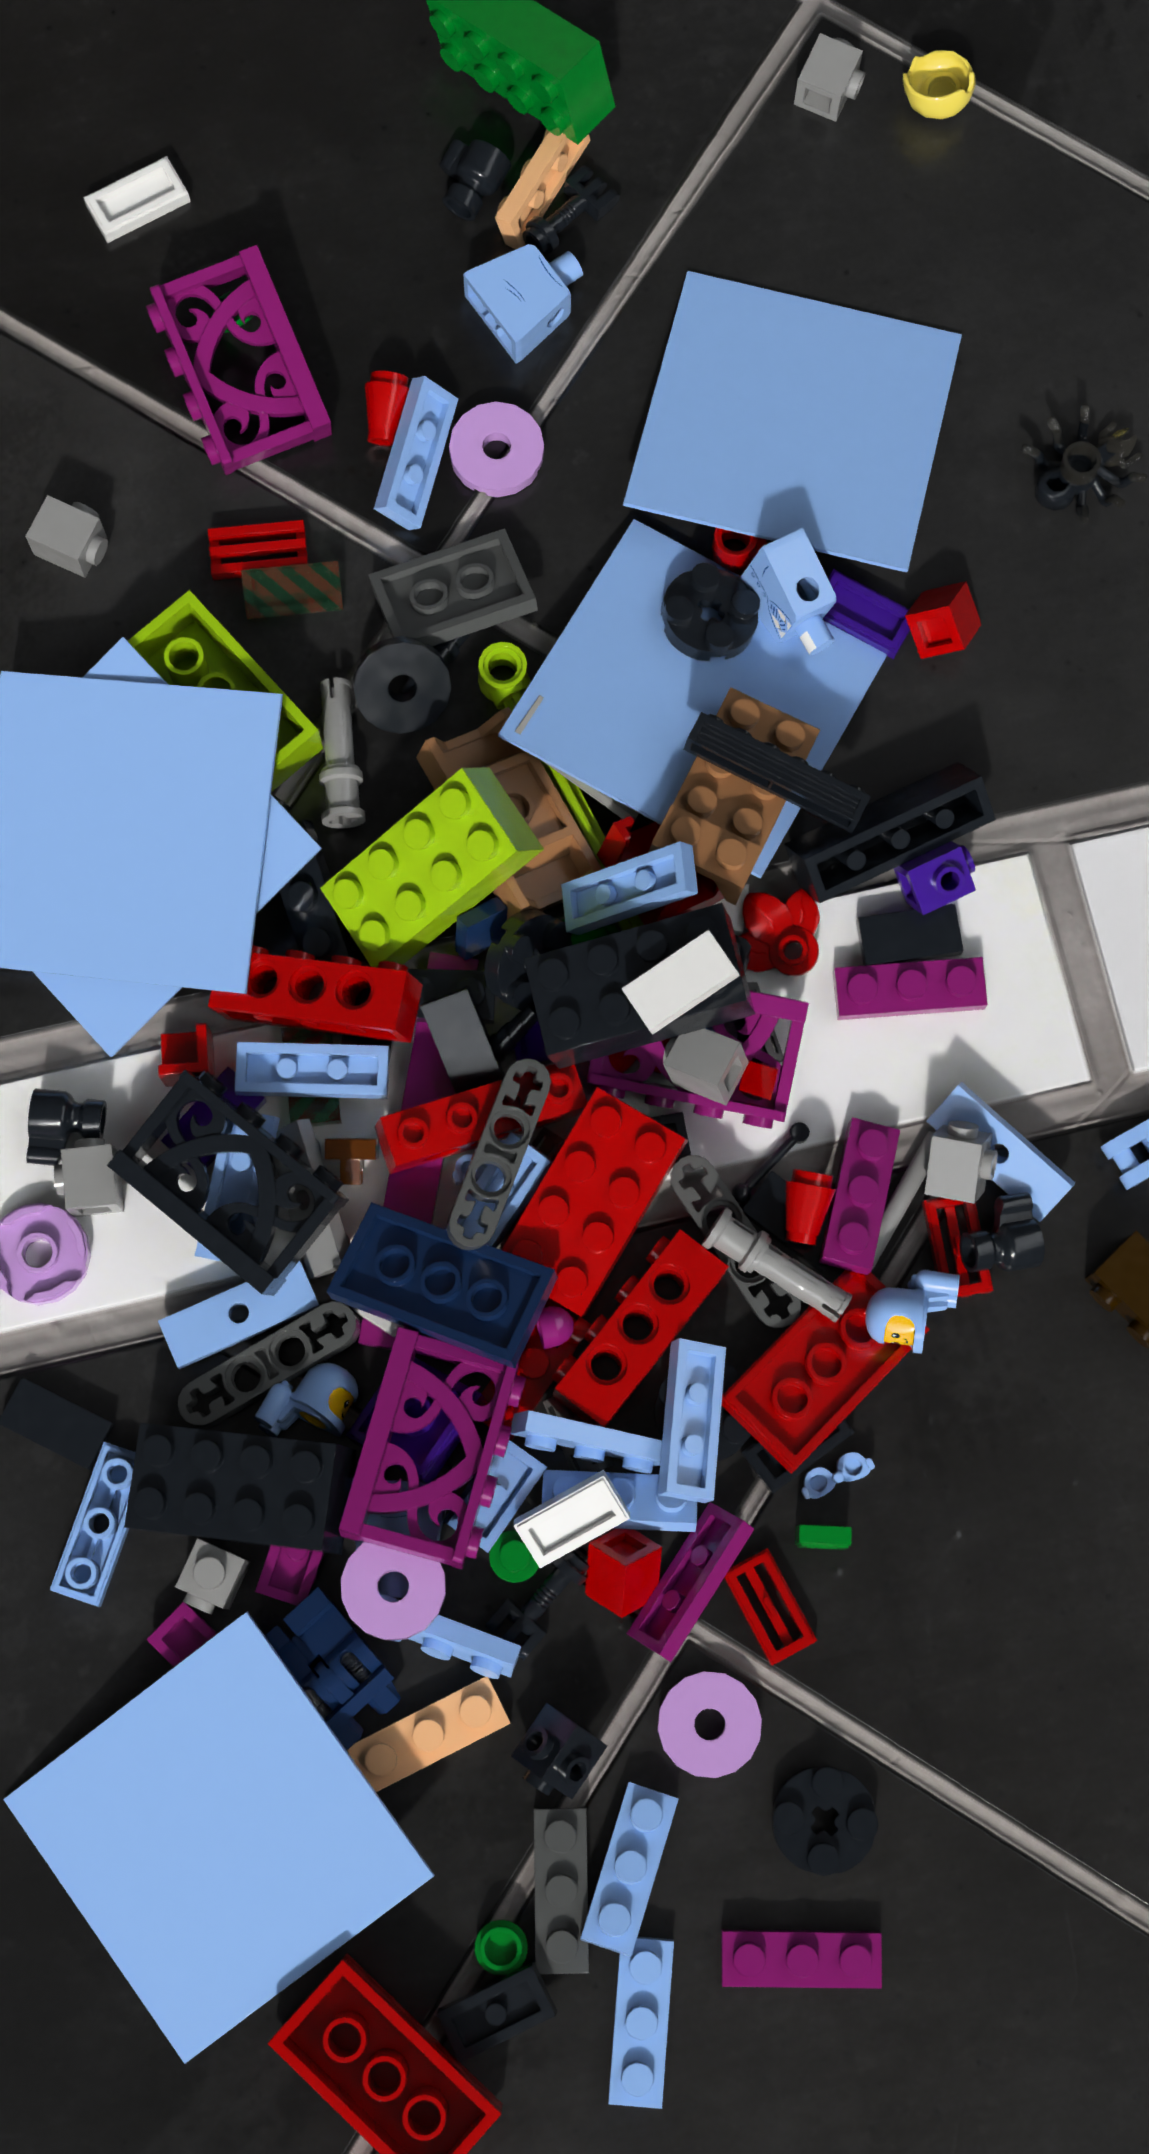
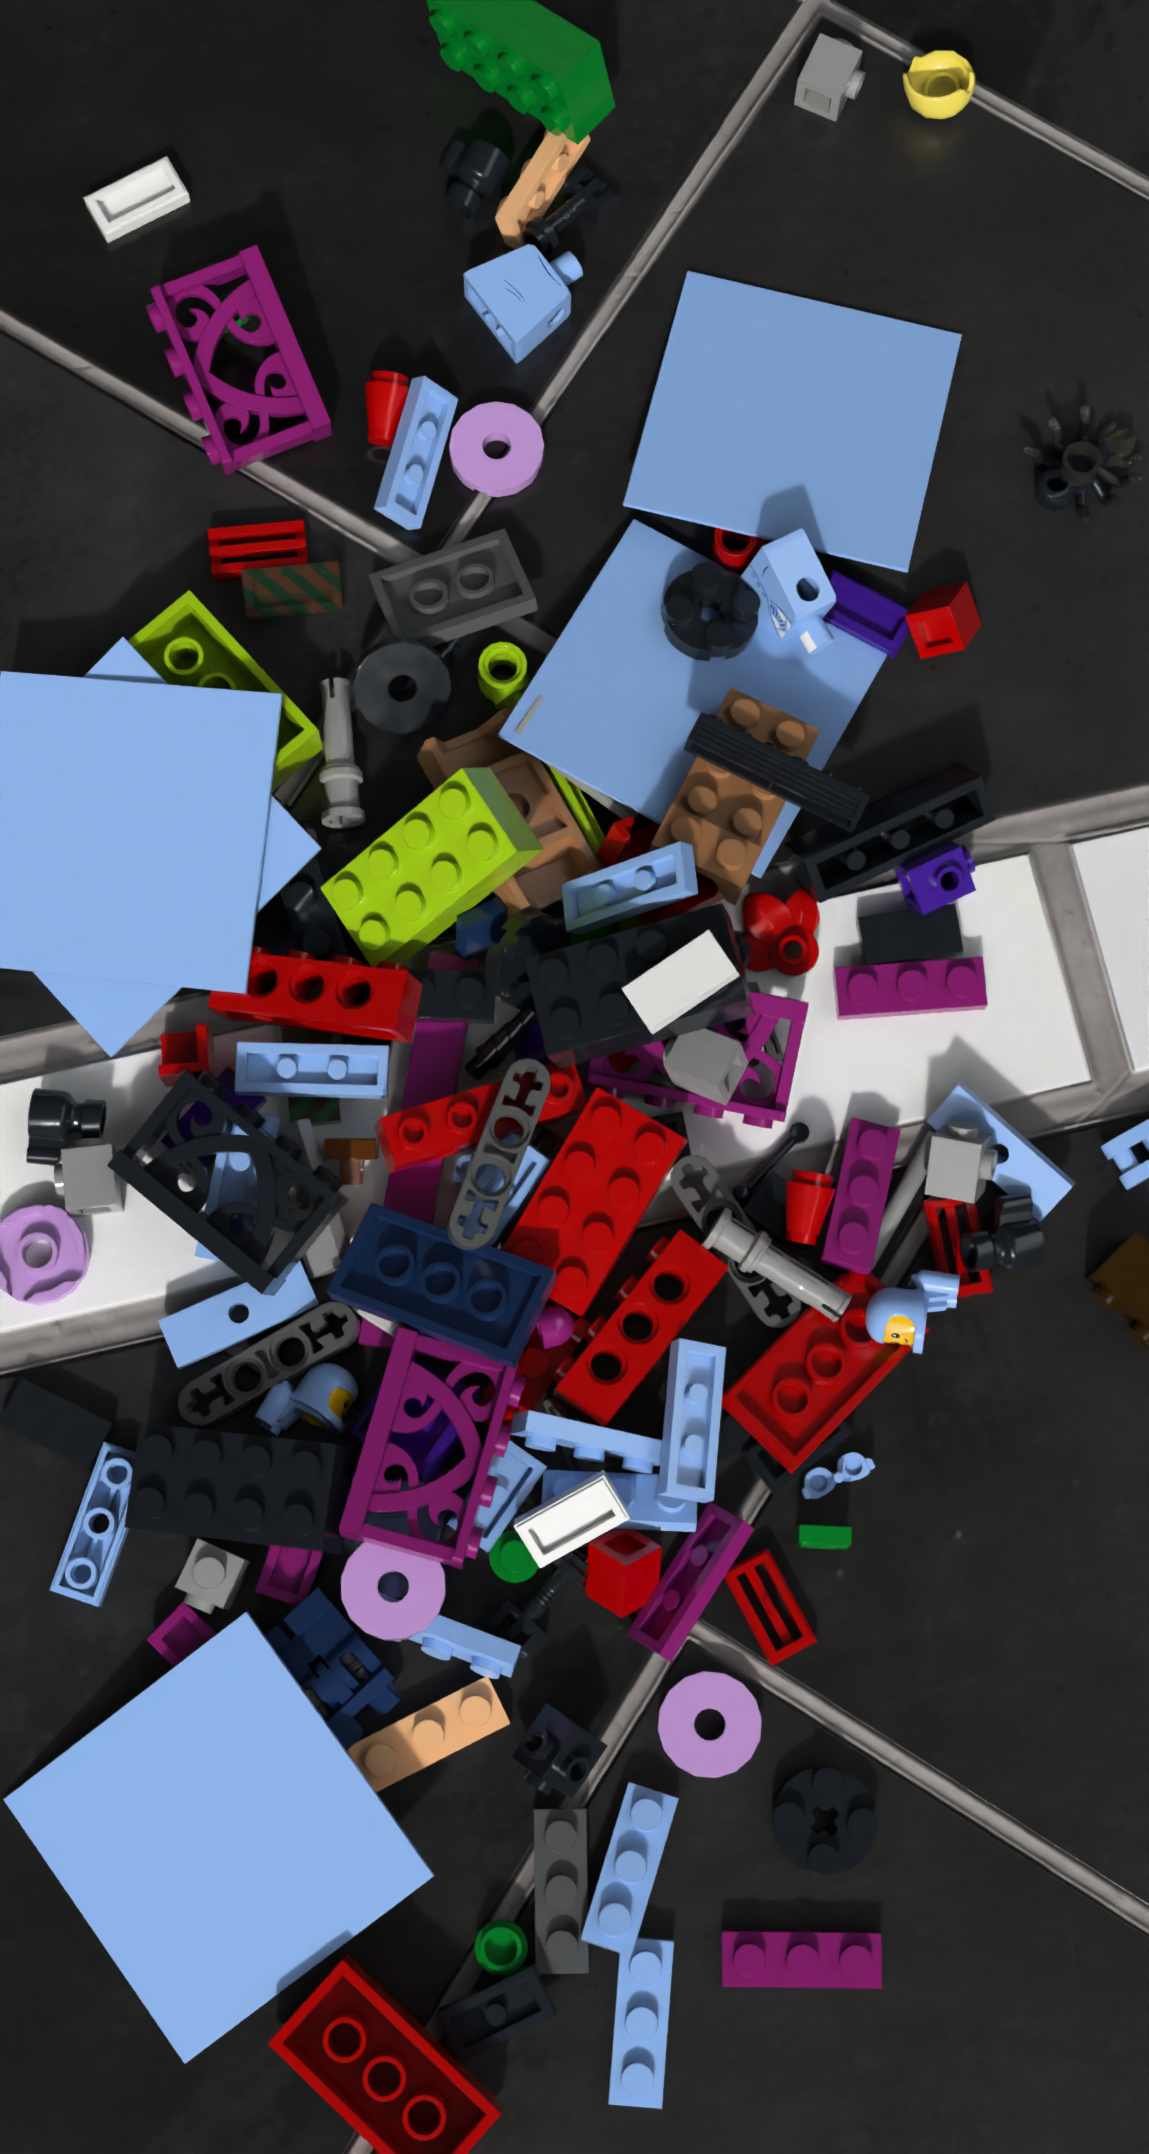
(68, 536): light grey brick -> none
(462, 1040): black tile -> none
(759, 1079): red piece -> none

